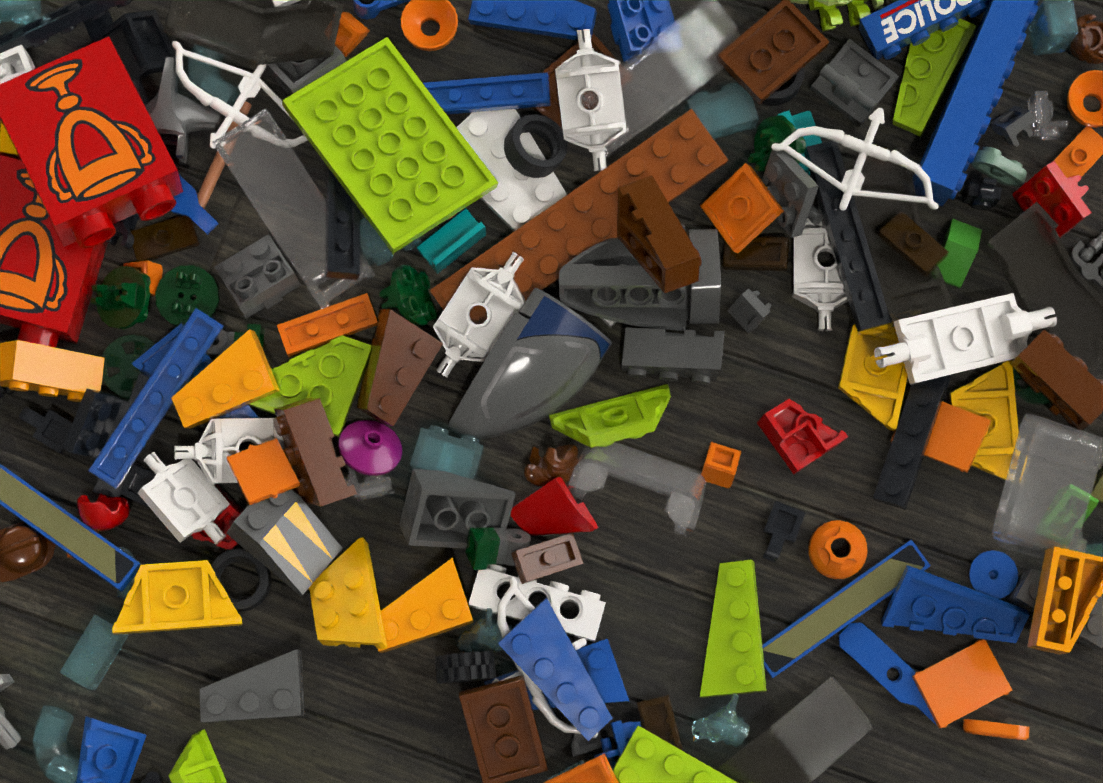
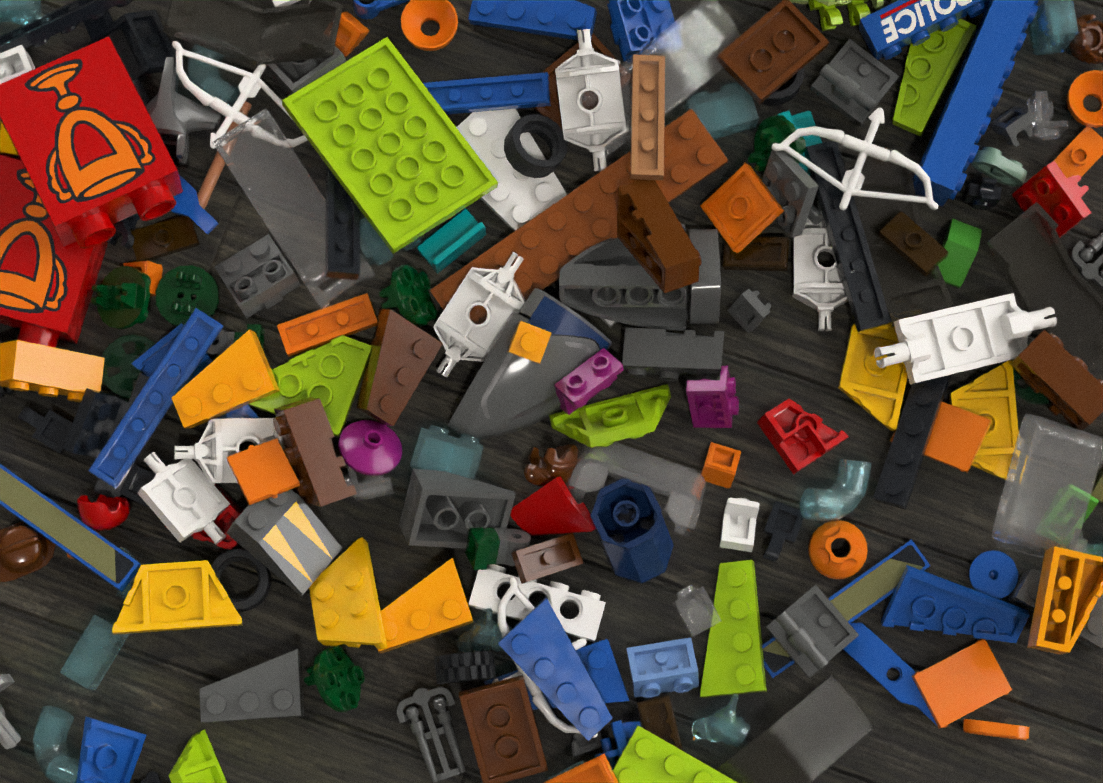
(336, 679): none -> dark green plate
(422, 697): none -> dark grey piece
(529, 342): none -> light orange brick
(587, 380): none -> magenta bracket
(632, 531): none -> dark blue brick
(647, 117): none -> medium nougat plate
(663, 668): none -> medium blue bracket
(696, 609): none -> clear bracket
(713, 401): none -> magenta bracket
(739, 524): none -> white bracket
(812, 631): none -> dark grey plate
(842, 497): none -> clear light blue cylinder

